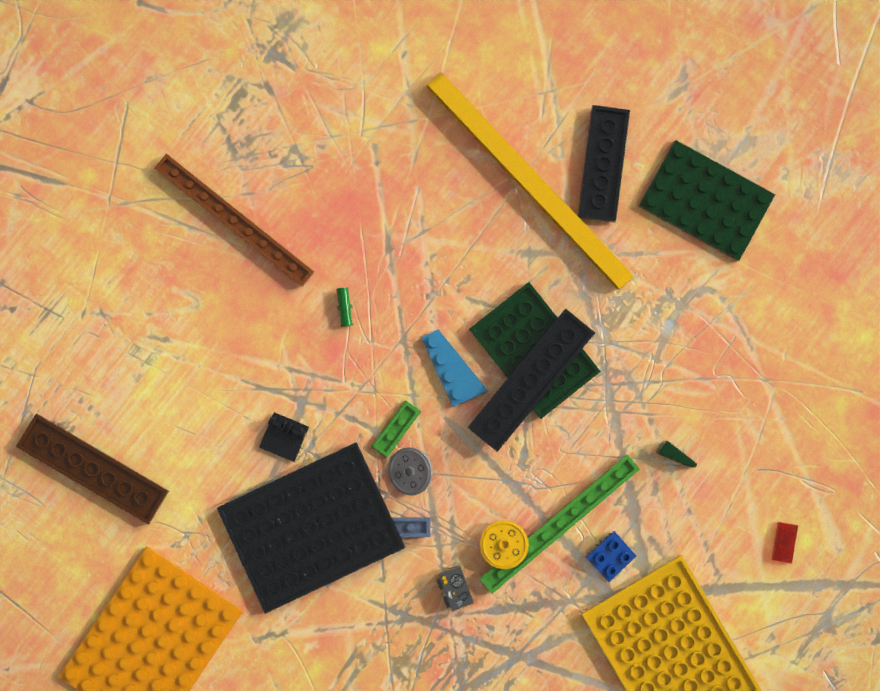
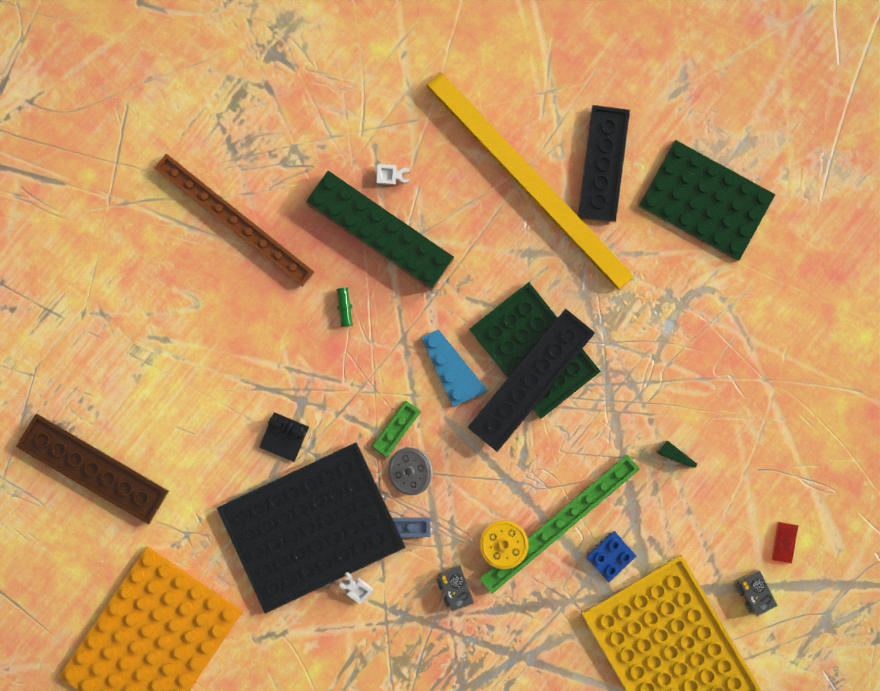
(357, 589): none -> white plate
(380, 230): none -> dark green brick
(388, 174): none -> white plate
(756, 593): none -> dark grey brick

